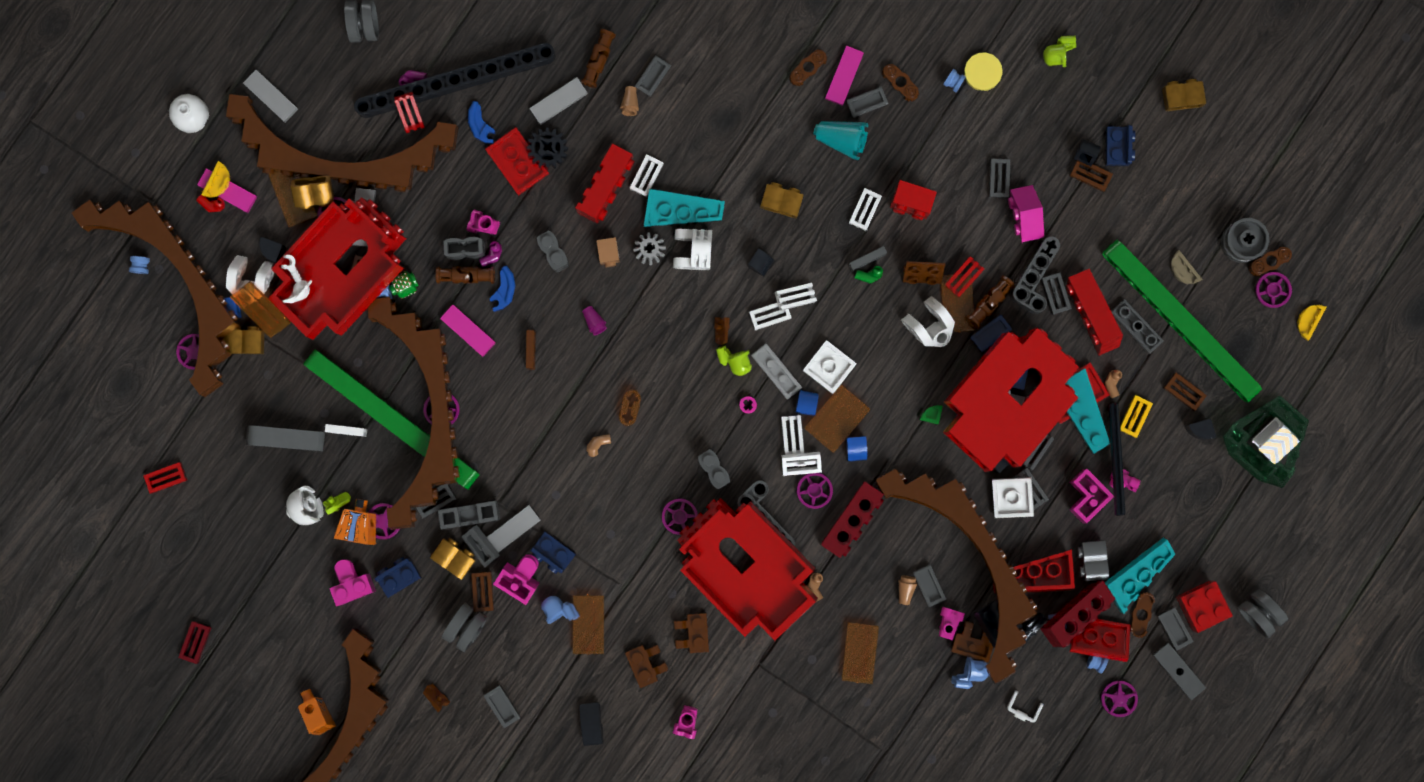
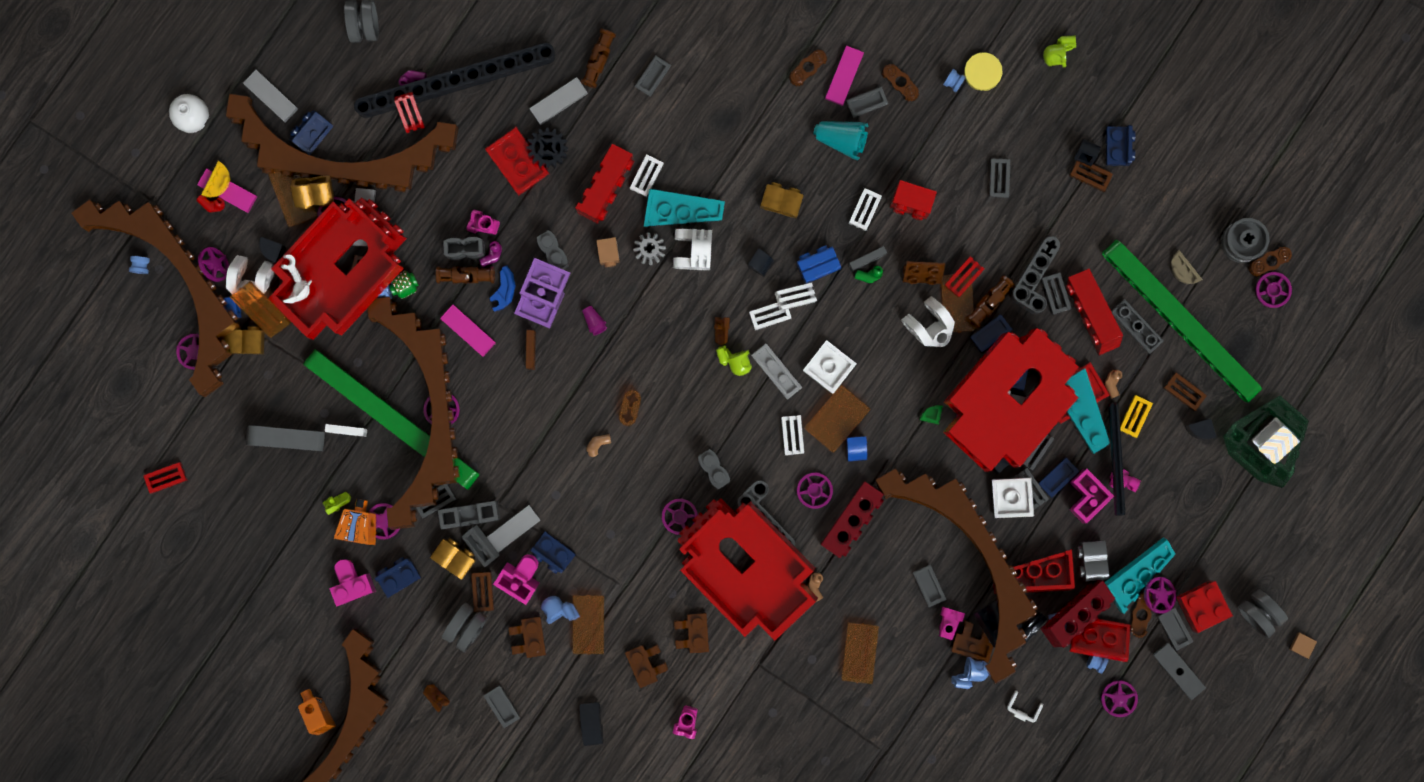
(202, 644): dark red tile -> none
(213, 264): none -> magenta wheel
(304, 507): white cylinder -> none
(310, 132): none -> dark blue bracket
(477, 125): blue piece -> none
(533, 637): none -> reddish brown plate
(542, 293): none -> medium lavender bracket
(630, 102): medium nougat cone -> none
(754, 404): dark pink bush -> none
(807, 403): blue brick -> none
(816, 459): white tile -> none
(818, 264): none -> blue brick
(906, 589): medium nougat cone -> none
(1027, 213): dark pink brick -> none
(1058, 477): none -> dark blue tile
(1160, 595): none -> magenta wheel
(1184, 96): pearl gold brick -> none
(1303, 645): none -> medium nougat tile
(1309, 320): yellow tile -> none

